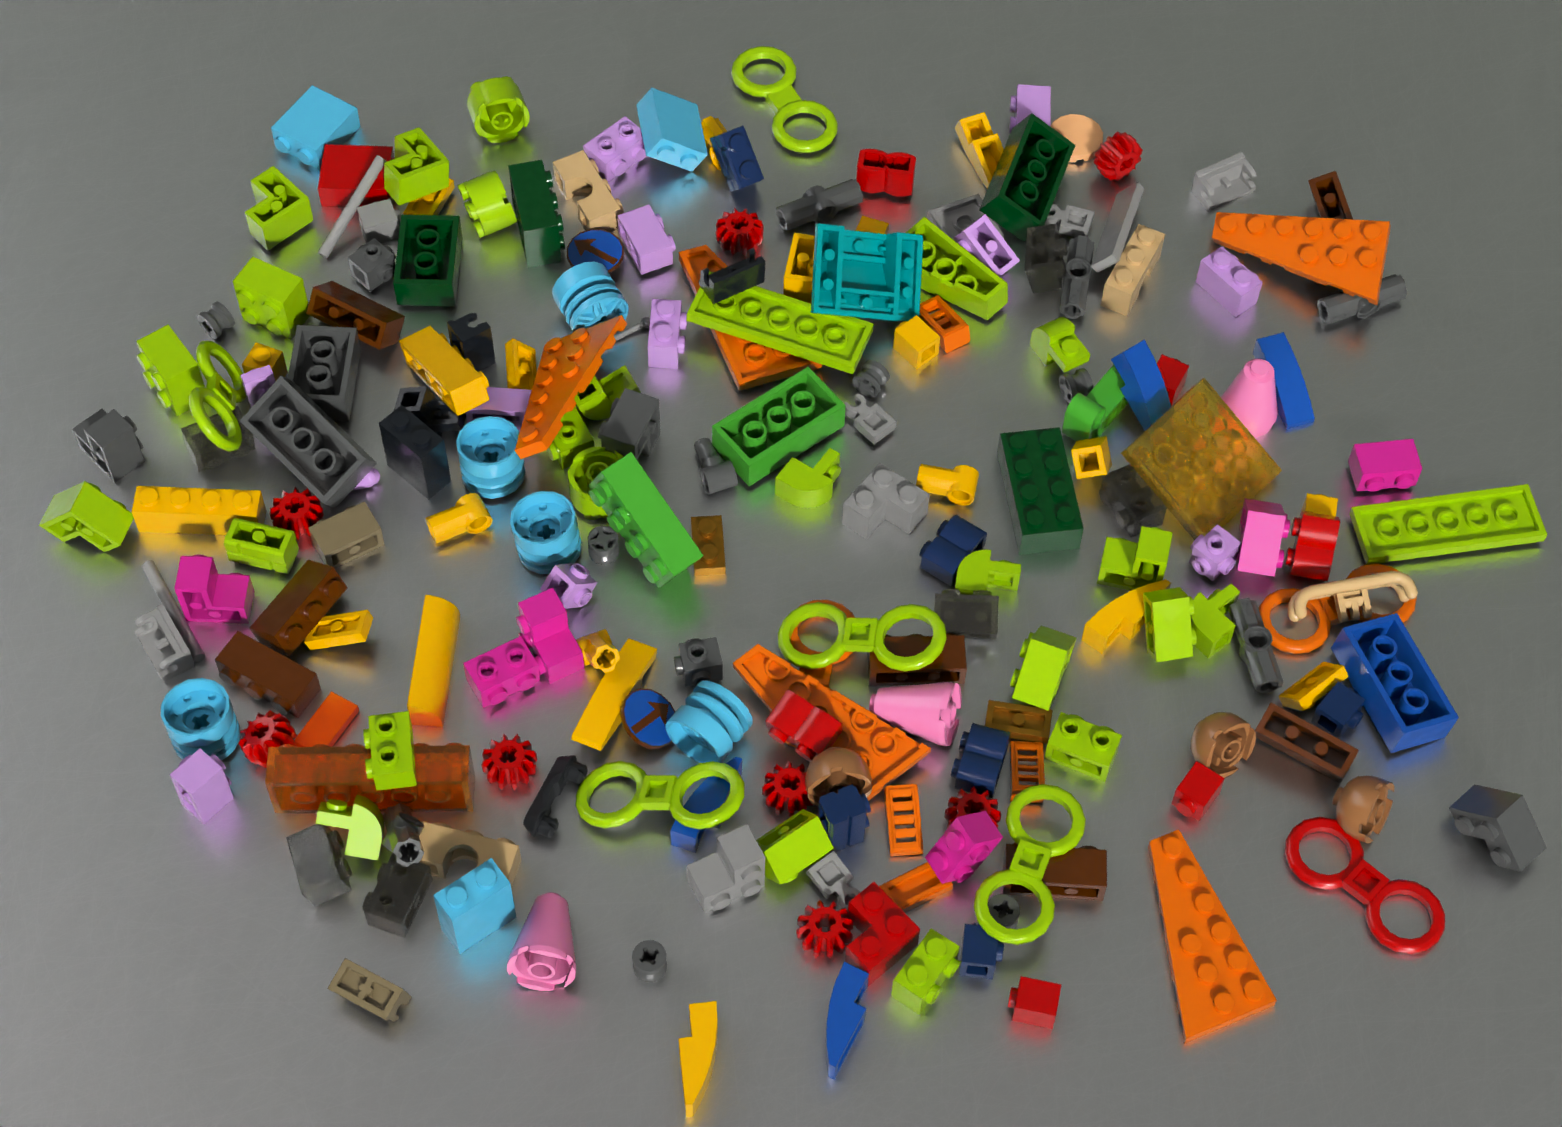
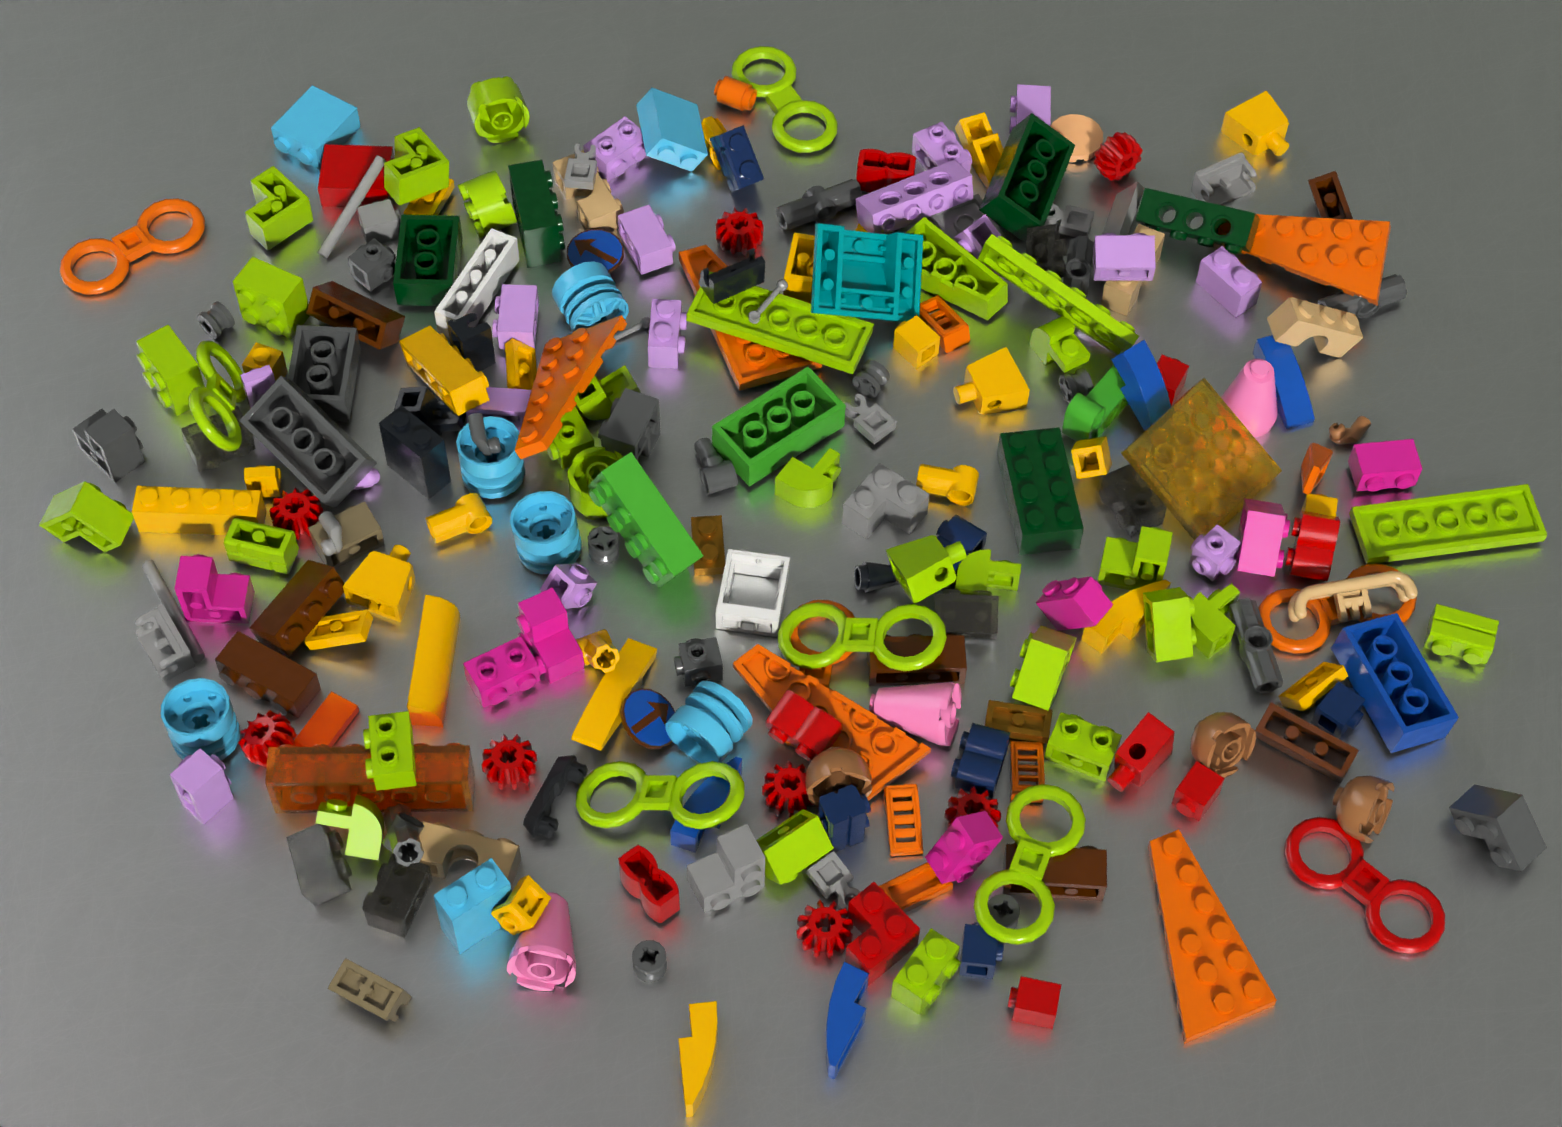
(131, 246): none -> orange bar
(265, 479): none -> yellow bracket
(334, 531): none -> light grey arm
(382, 583): none -> yellow torso
(479, 280): none -> white brick
(479, 436): none -> dark grey arm
(517, 314): none -> lavender brick
(522, 906): none -> yellow bracket
(582, 169): none -> light grey plate
(651, 885): none -> red brick
(735, 93): none -> orange brick
(749, 618): none -> white window
(754, 316): none -> light grey hinge
(873, 576): none -> black cone
(914, 198): none -> lavender brick
(925, 565): none -> lime torso
(938, 146): none -> lavender brick
(993, 384): none -> yellow torso
(1058, 297): none -> lime plate
(1074, 603): none -> dark pink brick
(1124, 257): none -> lavender brick
(1142, 753): none -> red torso
(1157, 203): none -> dark green brick
(1257, 125): none -> yellow torso
(1314, 466): none -> orange slope
(1331, 328): none -> tan arch
(1351, 435): none -> medium nougat arm
(1461, 634): none -> lime brick

